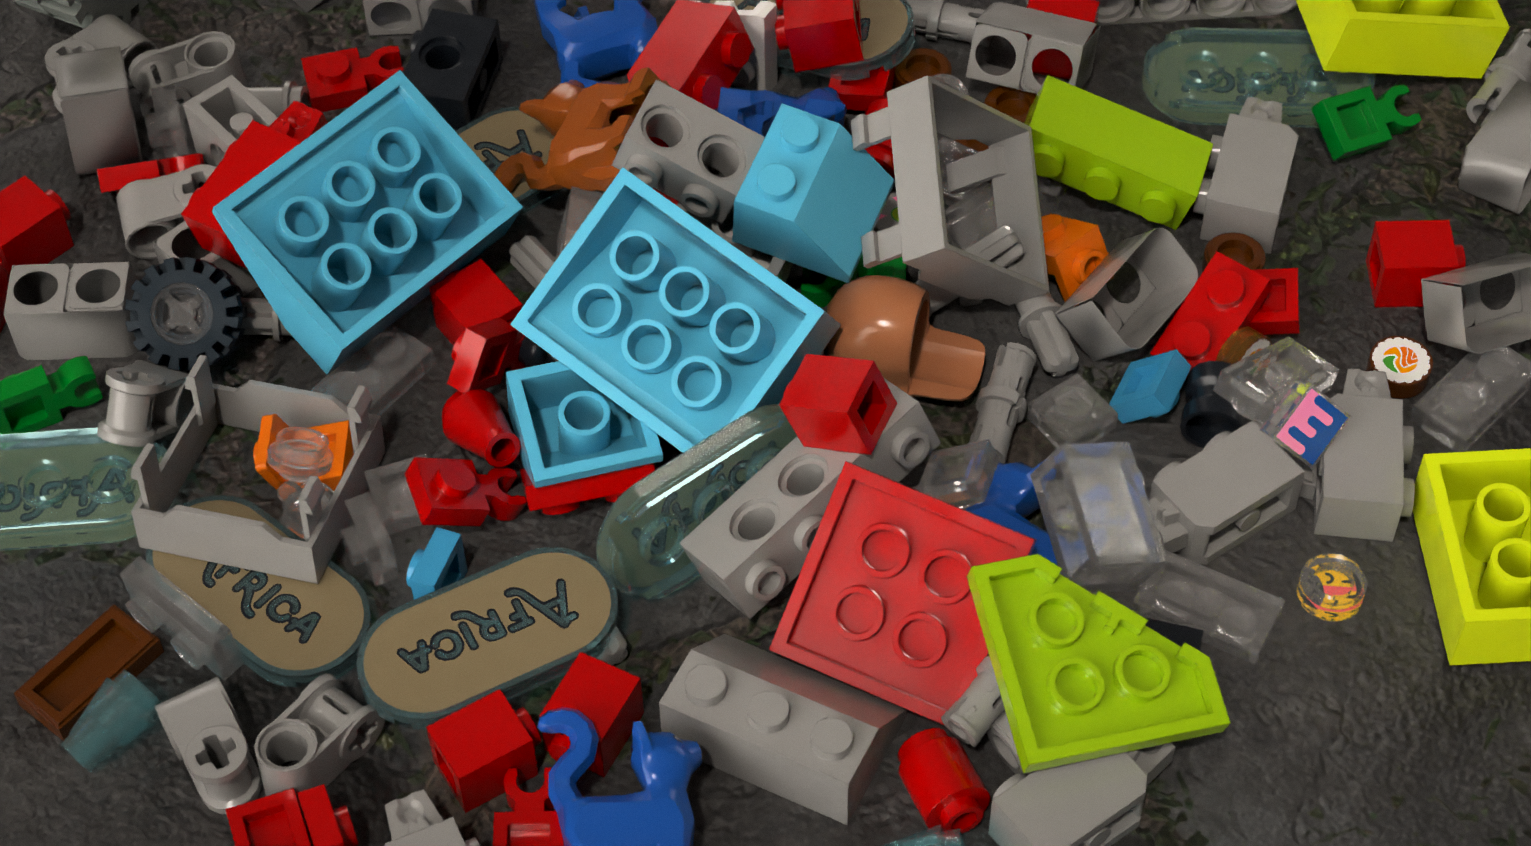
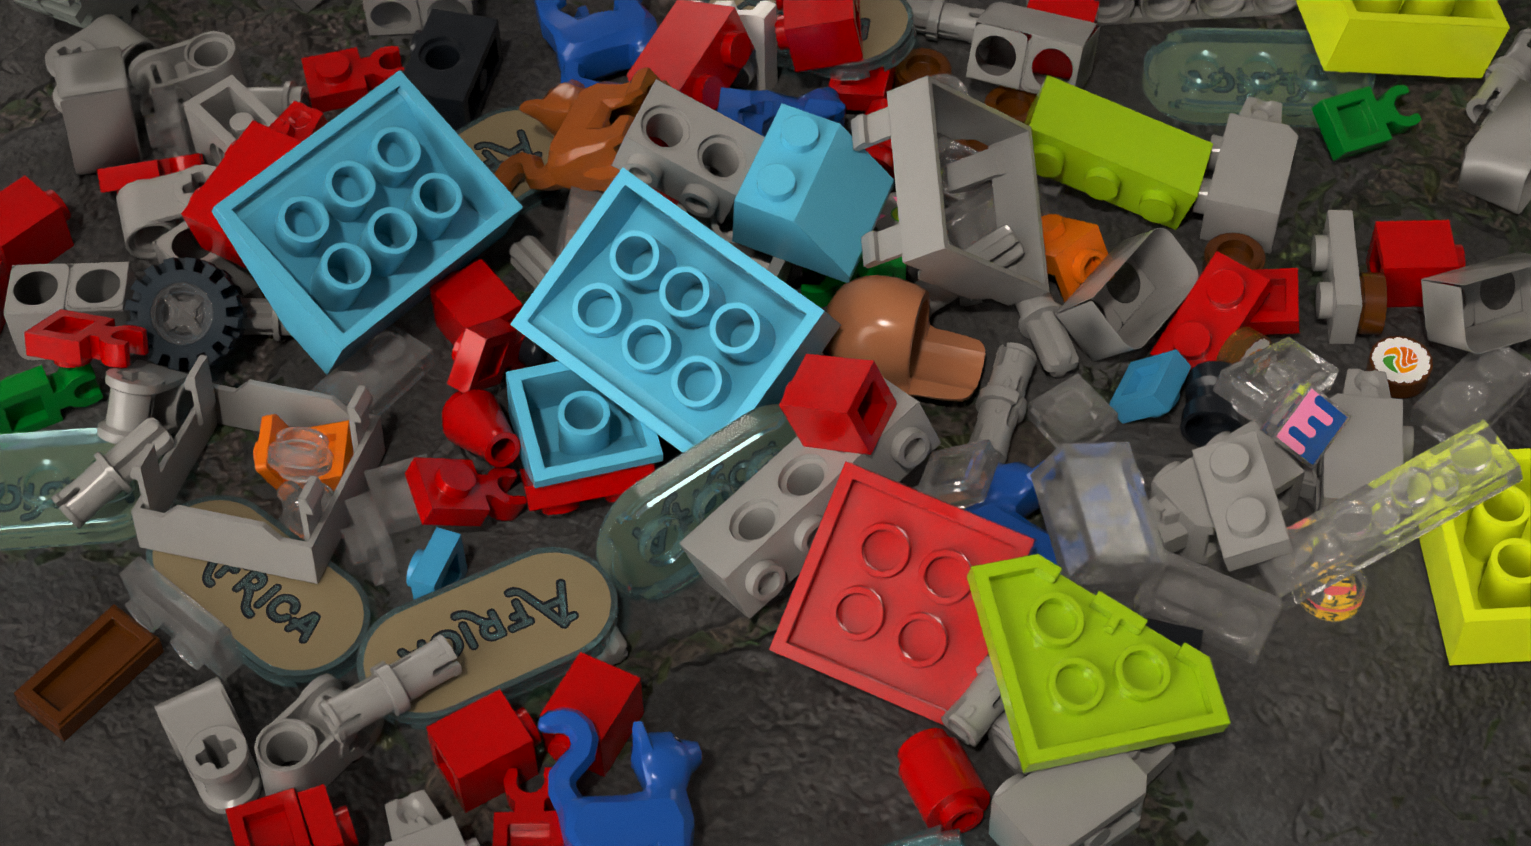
(78, 337): none -> red plate
(110, 473): none -> light grey axle
(111, 720): clear light blue cone -> none
(390, 688): none -> light grey pin
(780, 725): light grey slope -> none
(1242, 501): none -> light grey plate
(1340, 292): none -> light grey plate
(1373, 303): none -> reddish brown tile
(1391, 512): none -> clear plate

